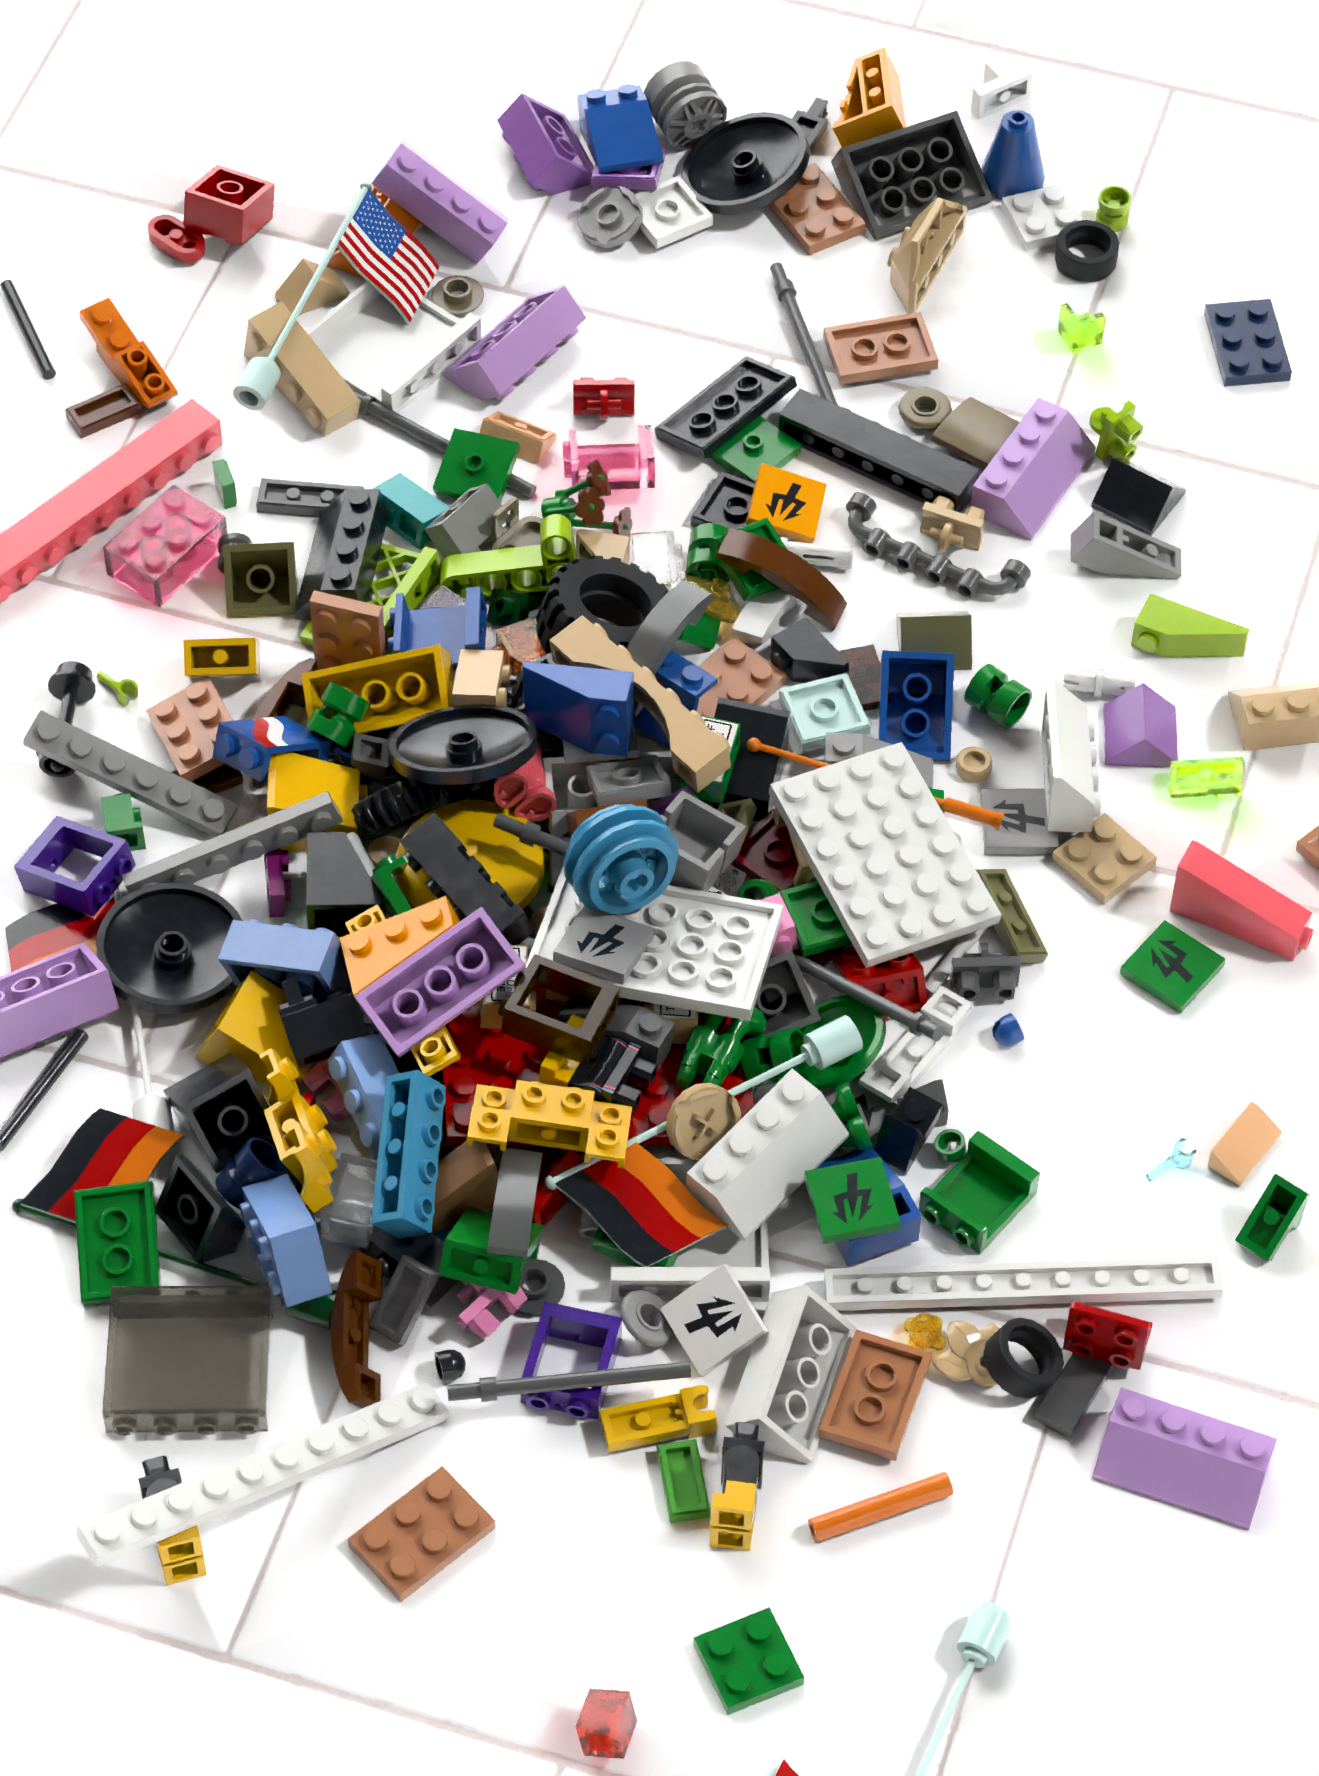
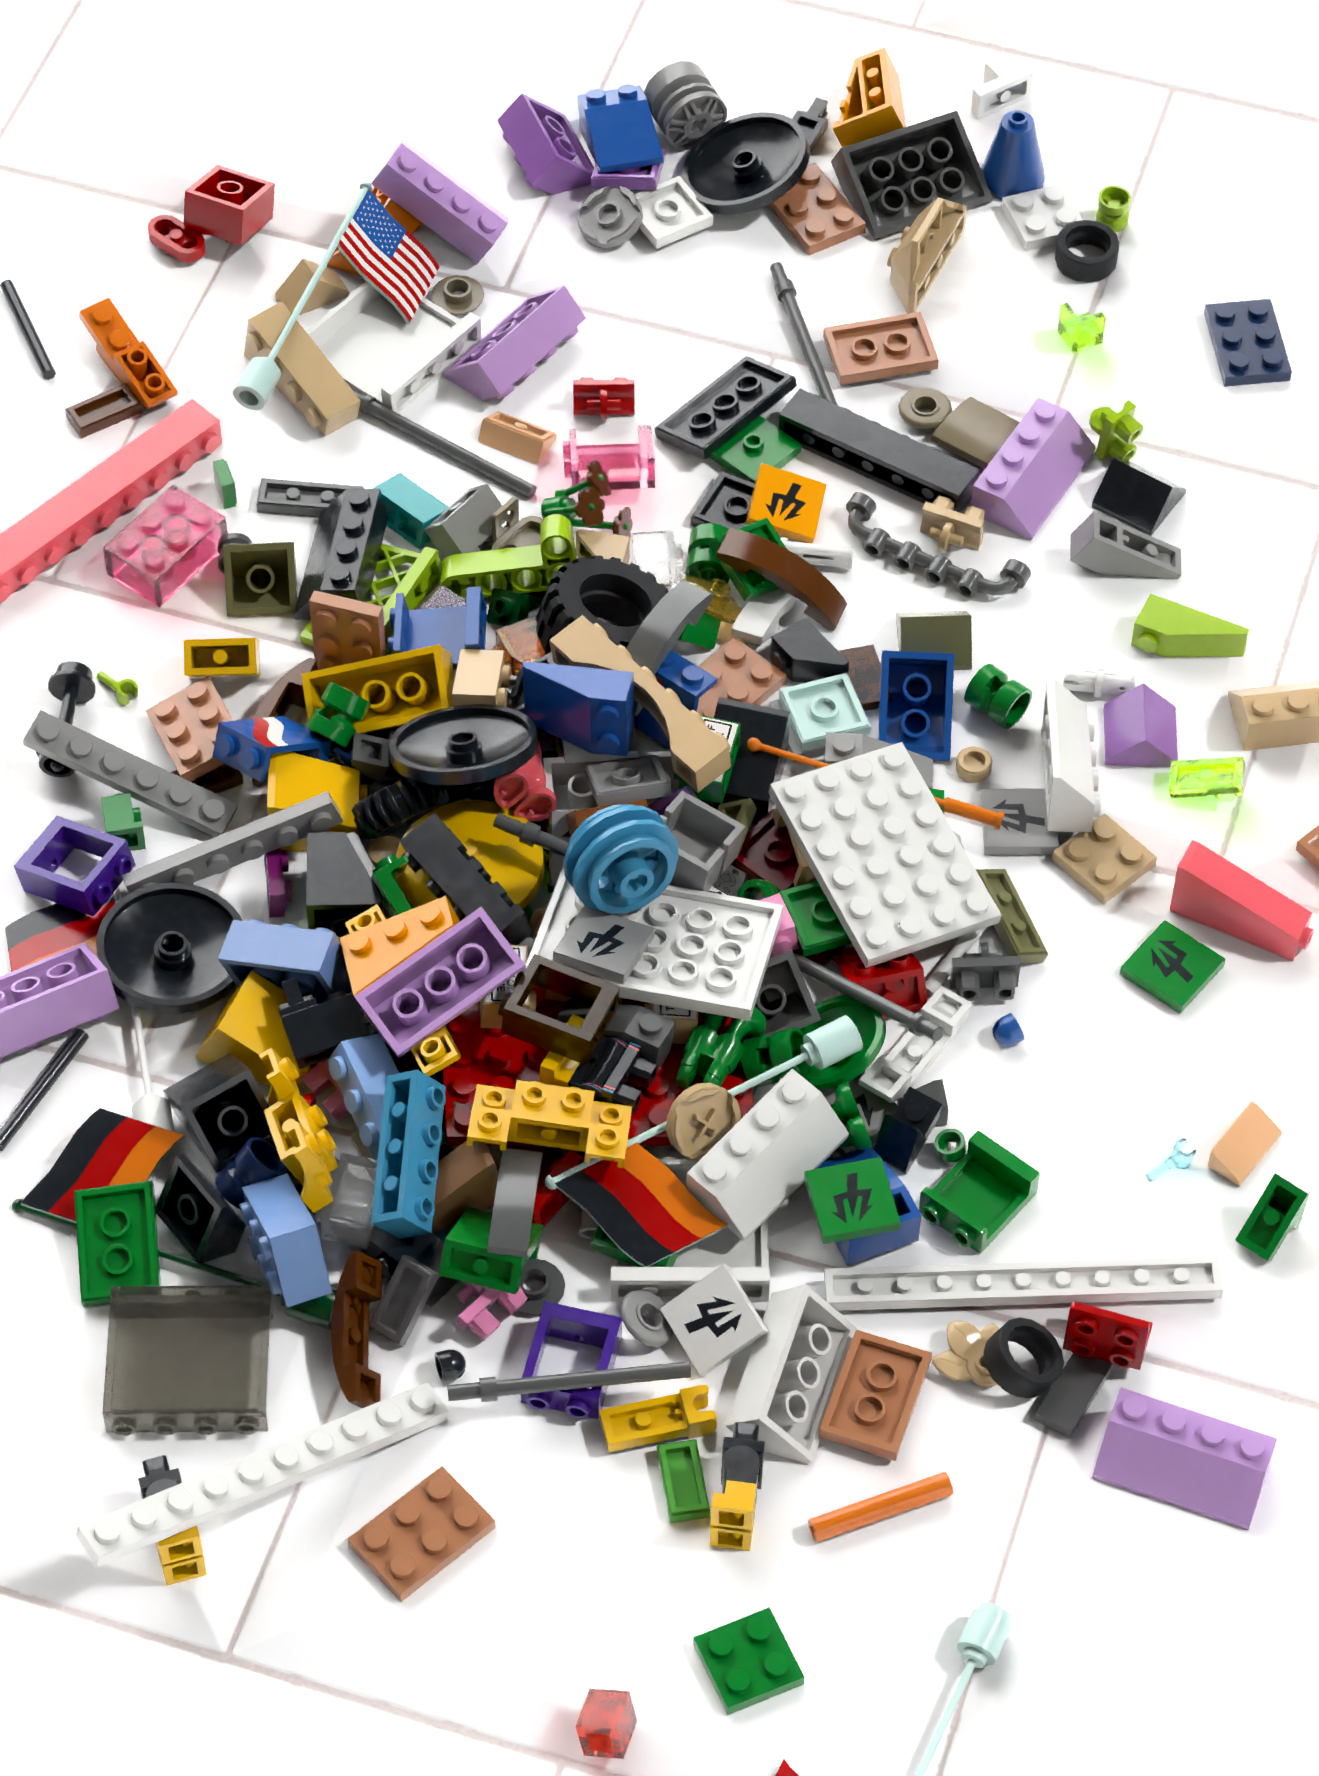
(475, 461): green plate -> none
(925, 1323): clear yellow plate -> none

